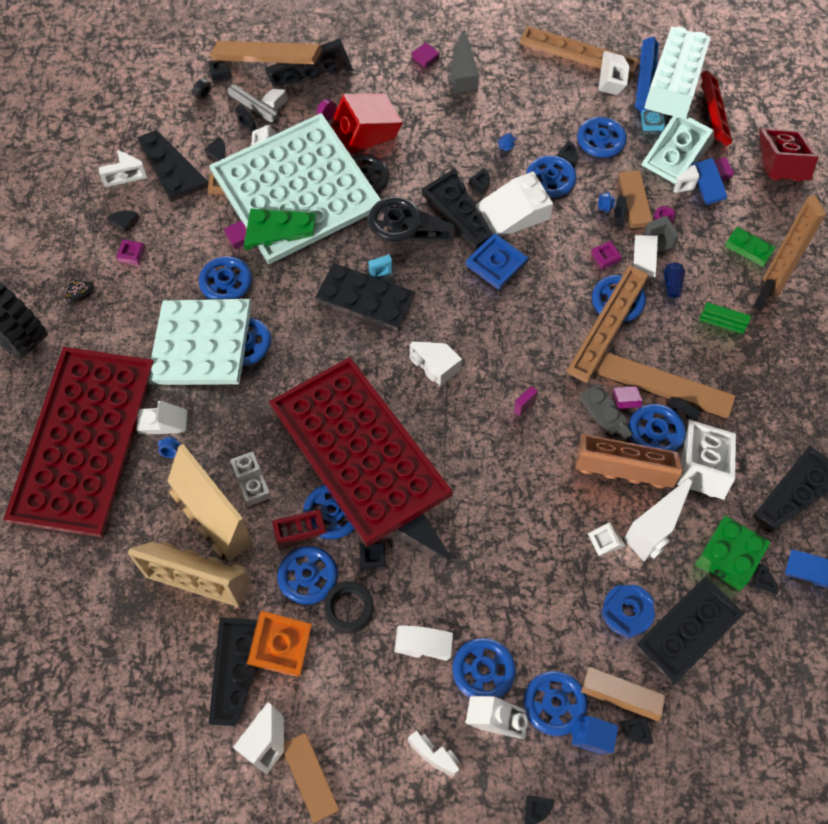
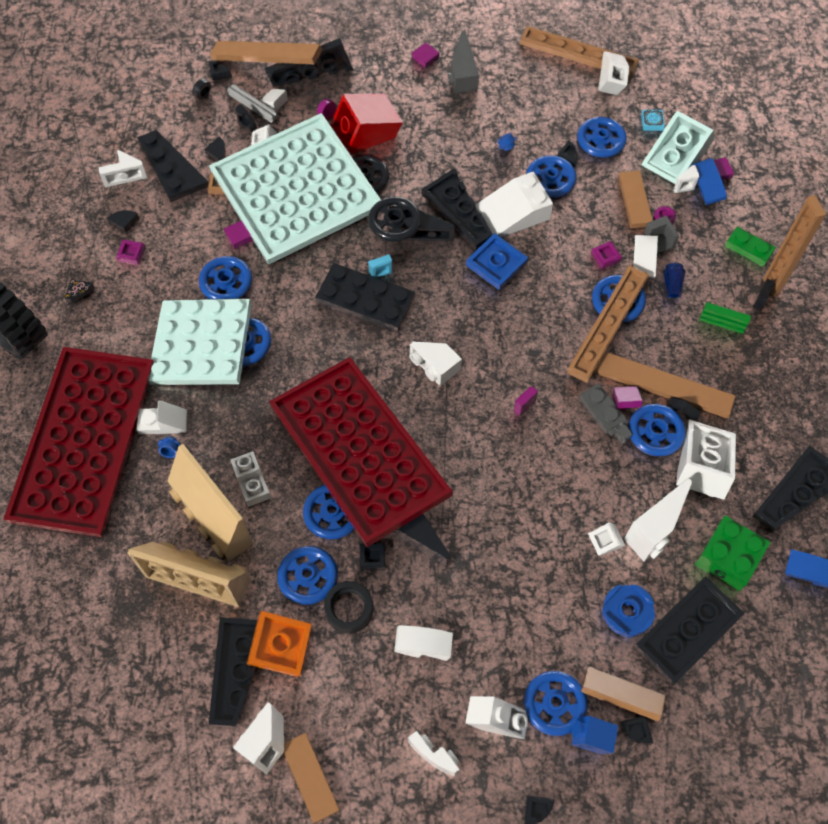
(276, 225): green wing -> none
(297, 519): dark red slope -> none
(480, 181): black tile -> none
(502, 657): blue plate -> none
(606, 202): blue plate -> none
(620, 211): black tile -> none
(628, 461): nougat slope -> none
(647, 68): blue piece -> none
(677, 72): light aqua brick -> none
(716, 108): red plate -> none
(764, 581): black tile -> none
(787, 154): dark red slope -> none

